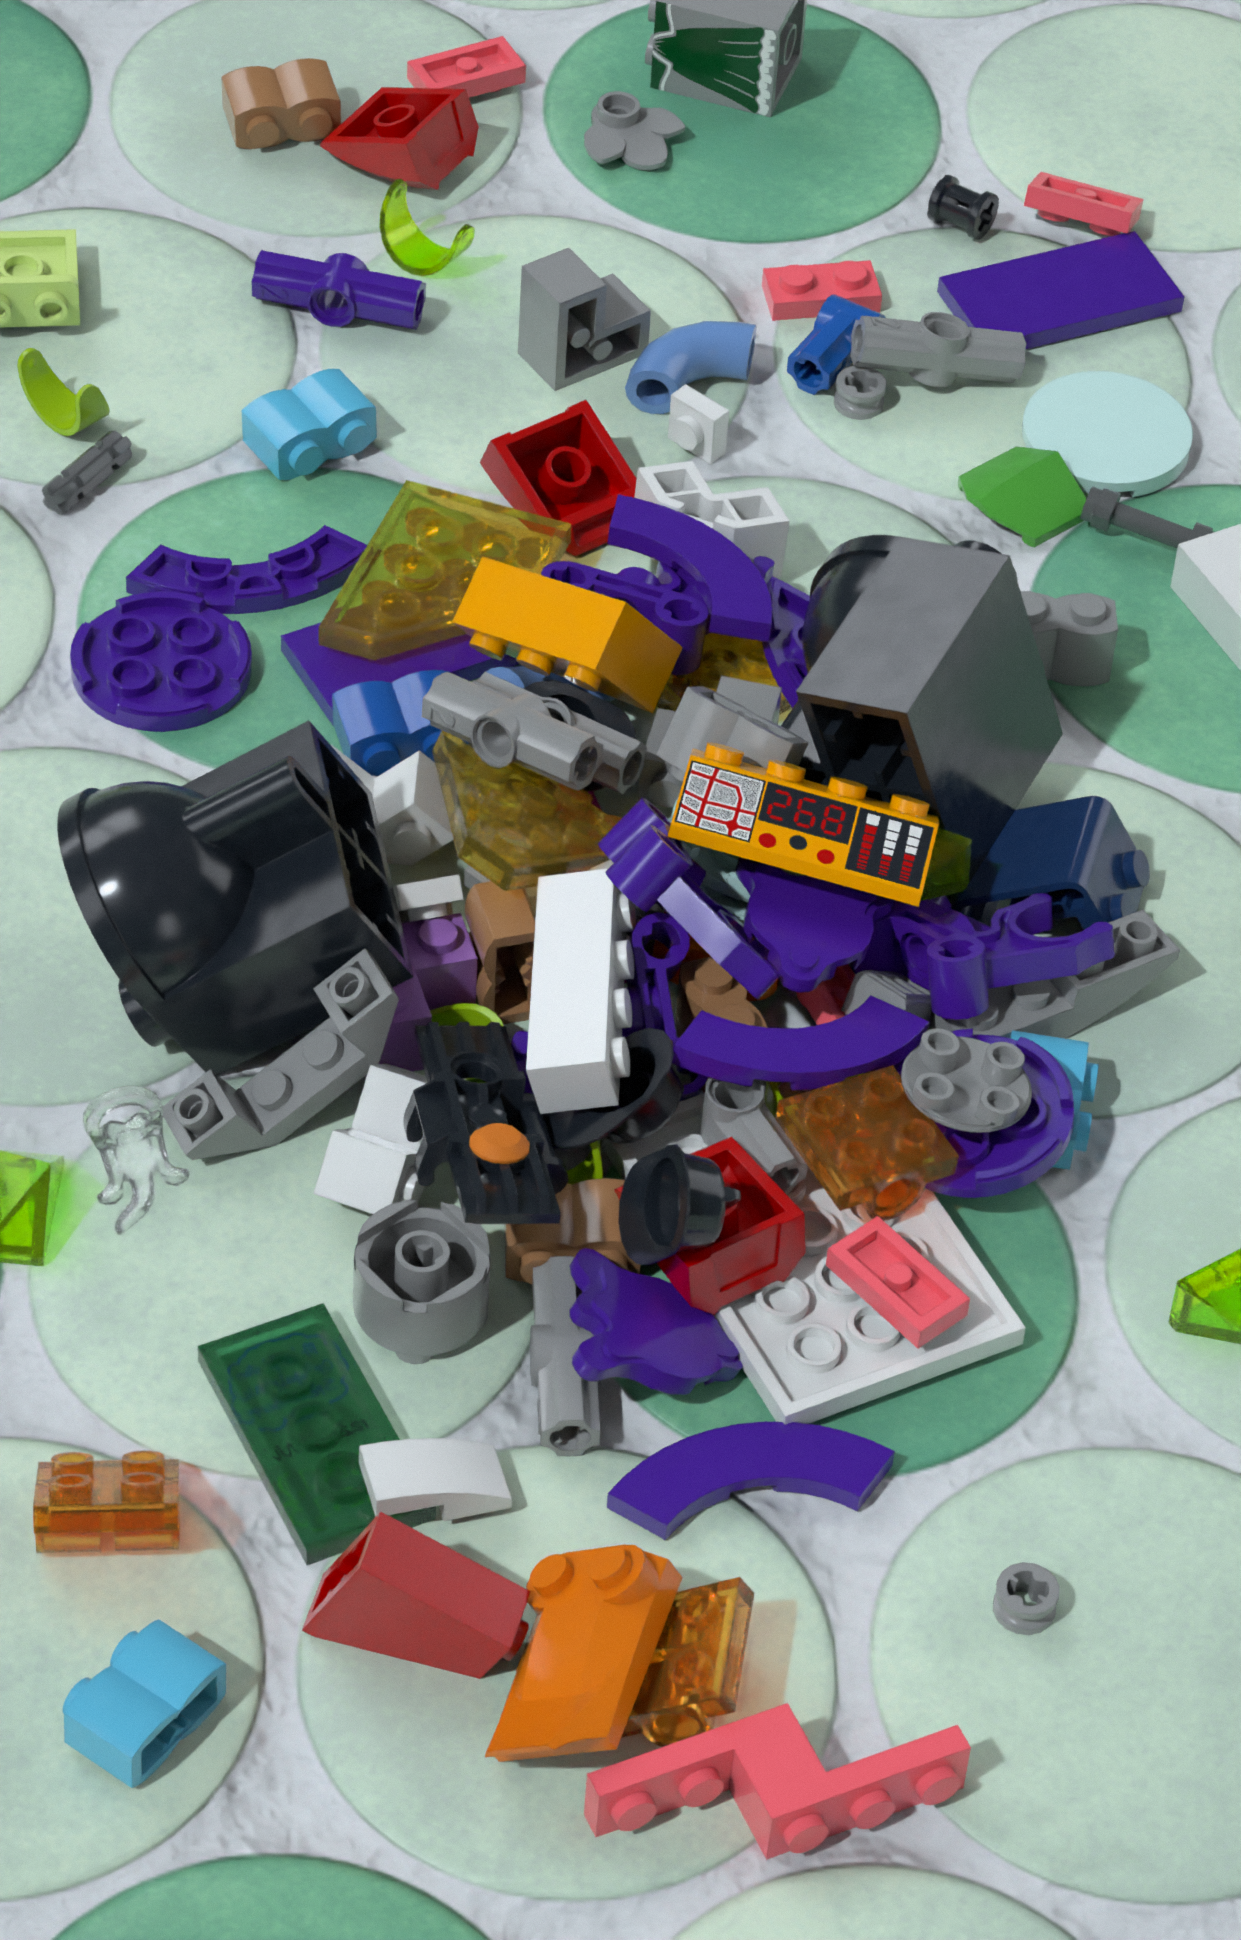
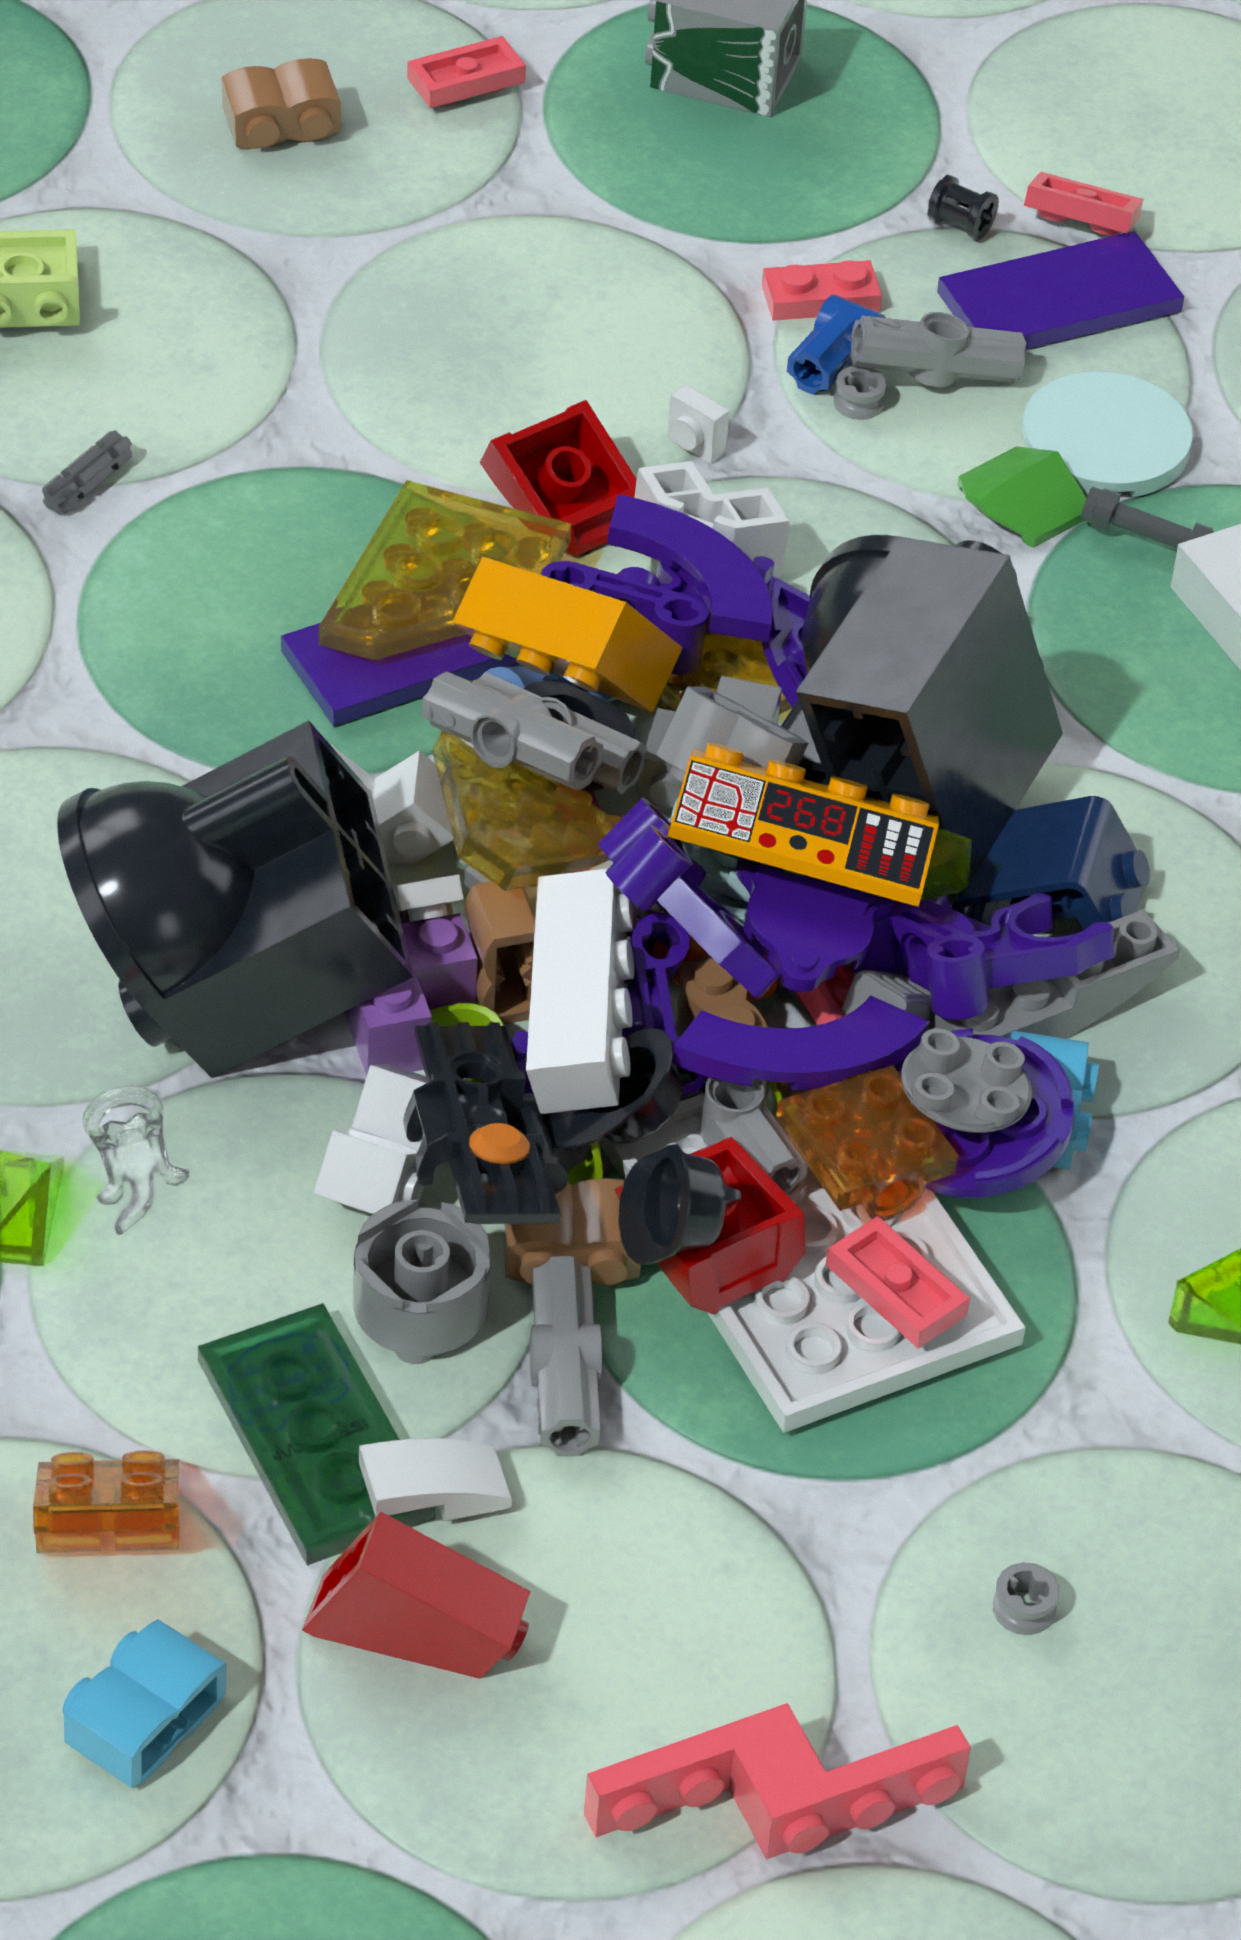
(54, 401): lime helmet -> none
(161, 662): dark purple tile -> none
(219, 1120): light grey slope -> none
(283, 581): dark purple tile -> none
(309, 424): medium azure brick -> none
(338, 289): dark purple piece -> none
(384, 721): blue brick -> none
(408, 135): red slope -> none
(408, 244): clear neon green helmet -> none
(576, 320): light grey brick -> none
(585, 1651): orange slope -> none
(630, 132): light grey plate -> none
(645, 1330): dark purple tile -> none
(687, 356): medium blue cylinder -> none
(694, 1664): clear orange plate -> none
(747, 1455): dark purple tile -> none
(1074, 636): light grey brick -> none

